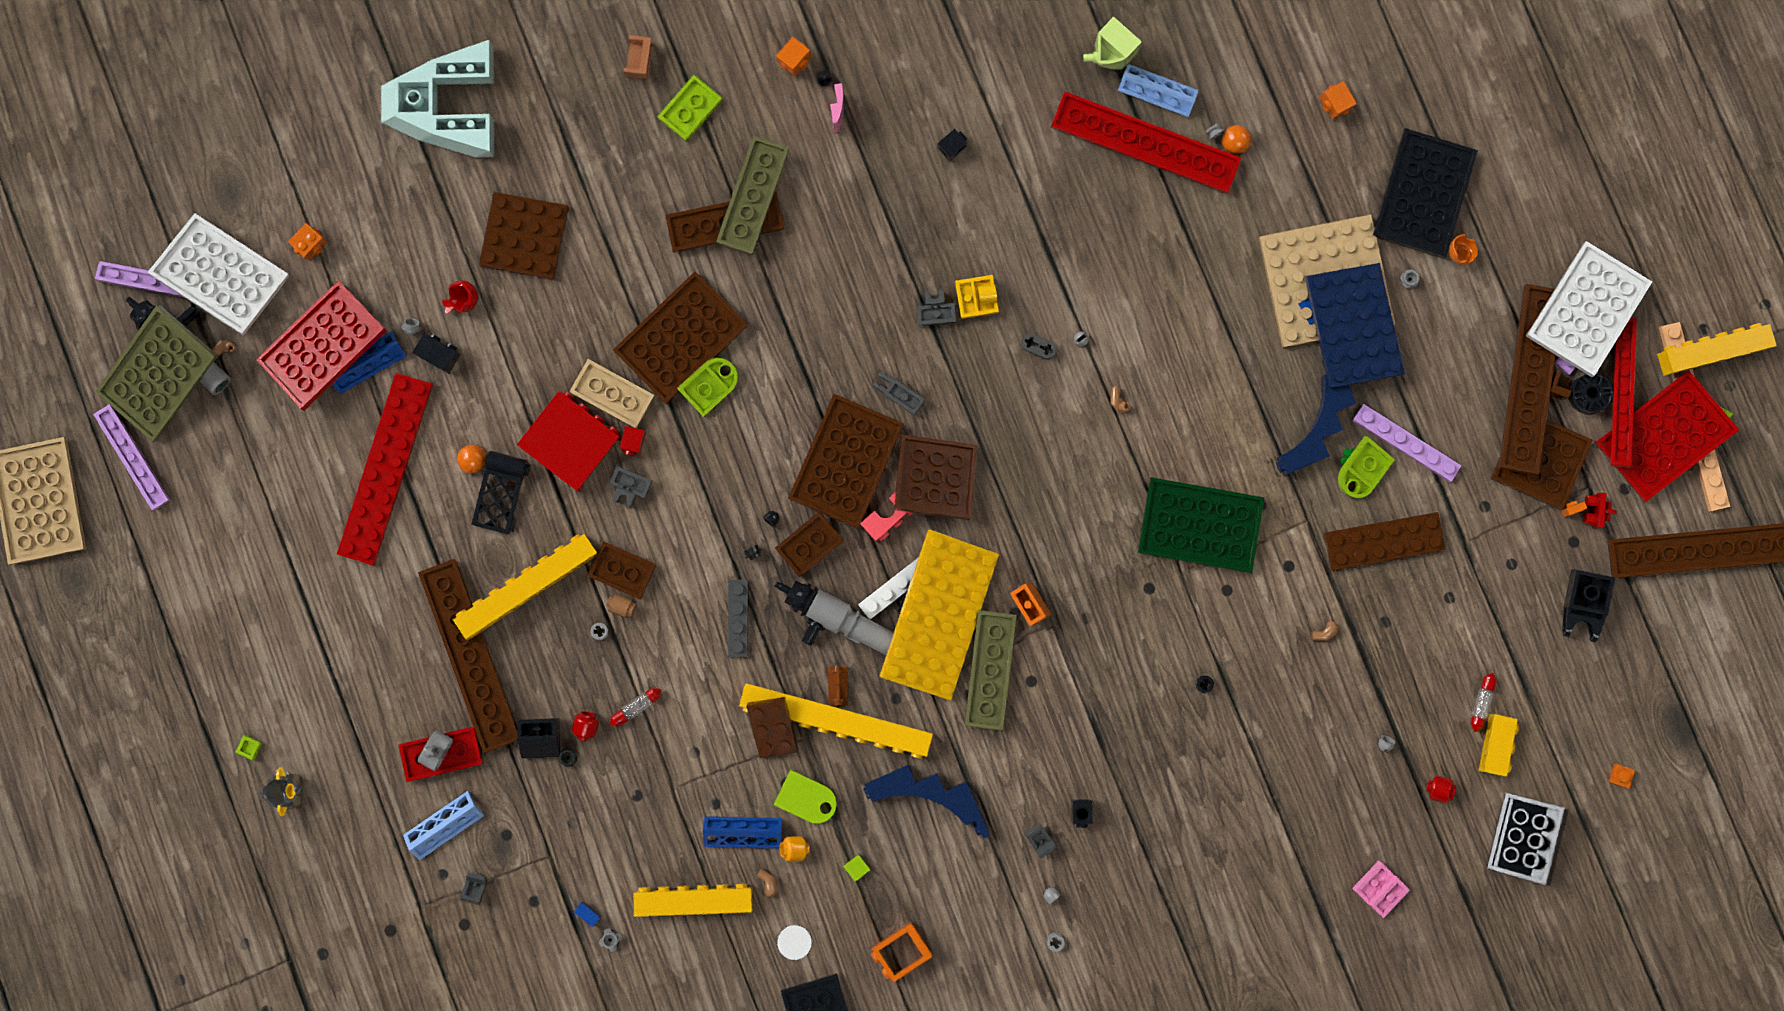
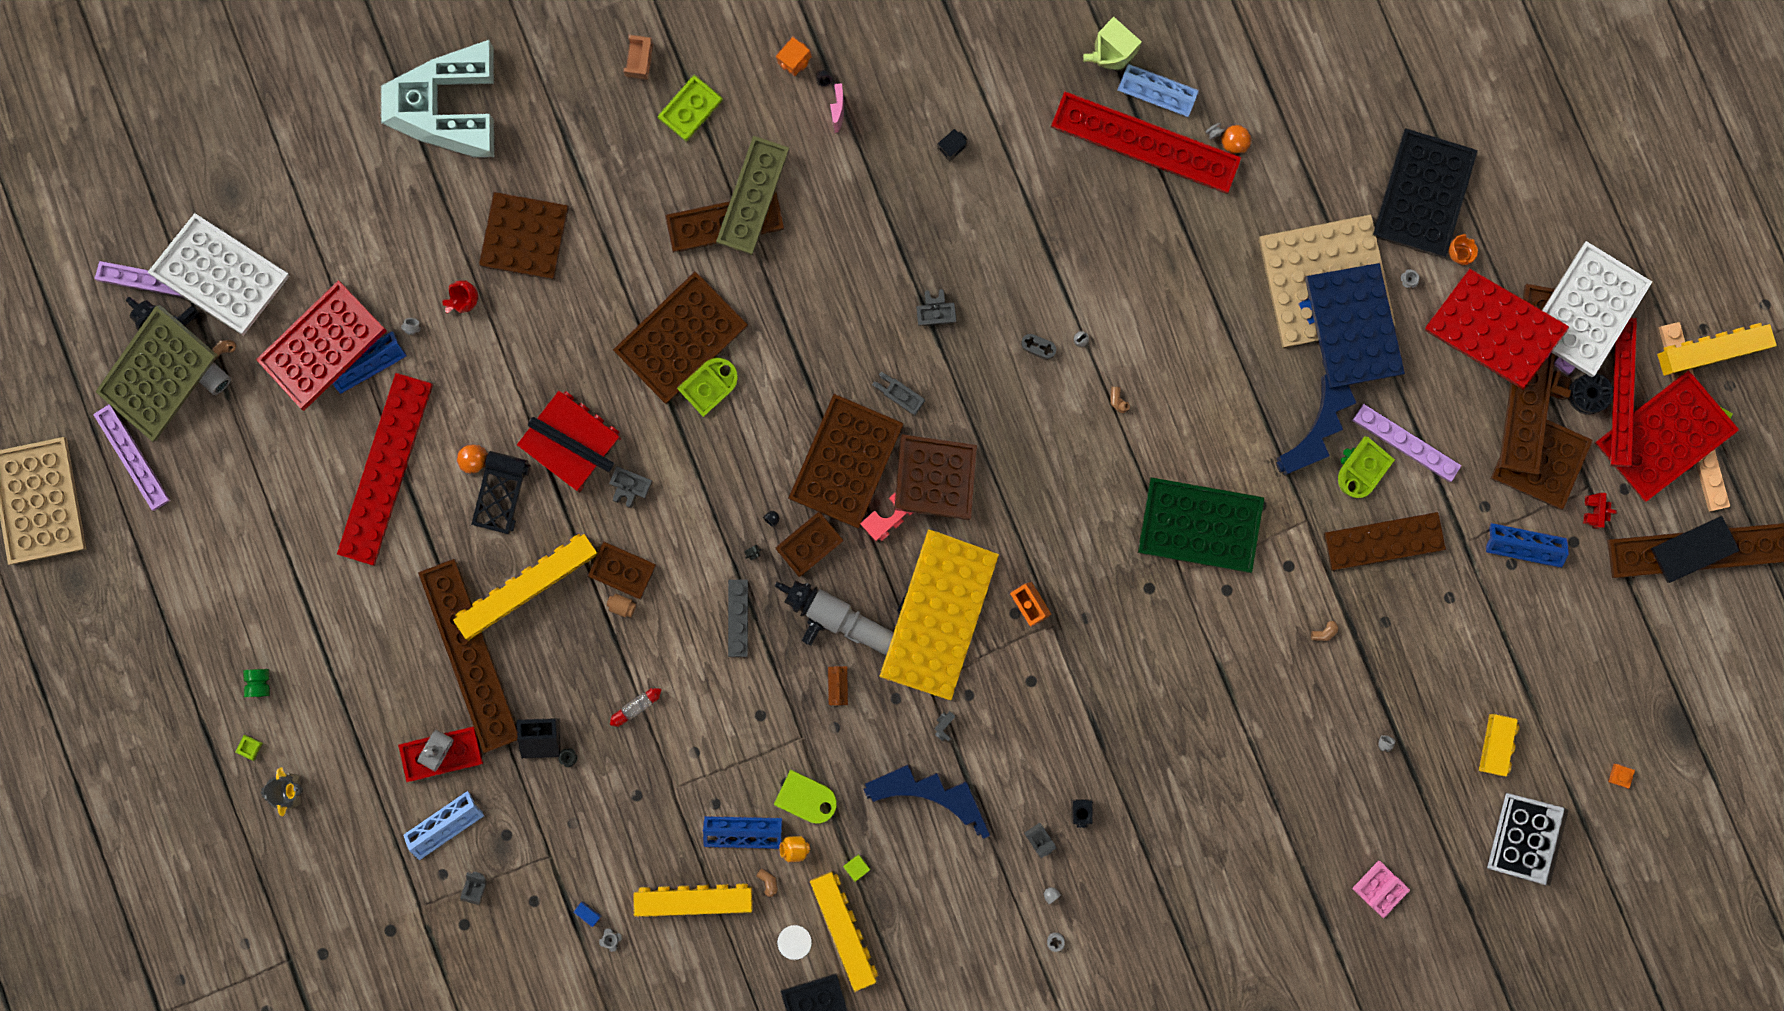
(256, 683): none -> green wheel
(307, 242): orange head -> none
(434, 352): black brick -> none
(570, 444): none -> black axle
(585, 725): red head -> none
(602, 626): light grey bush -> none
(612, 393): tan plate -> none
(632, 441): red brick -> none
(772, 727): reddish brown plate -> none
(843, 931): none -> yellow brick
(845, 722): yellow brick -> none
(888, 592): white plate -> none
(917, 939): orange window -> none
(944, 720): none -> dark grey bracket
(977, 297): yellow plate -> none
(990, 670): olive plate -> none
(1208, 688): black bush -> none
(1337, 100): orange head -> none
(1441, 789): red head -> none
(1483, 702): piece -> none
(1497, 329): none -> red plate
(1528, 548): none -> blue fence
(1573, 507): orange plate -> none
(1589, 609): black brick -> none
(1694, 549): none -> black tile

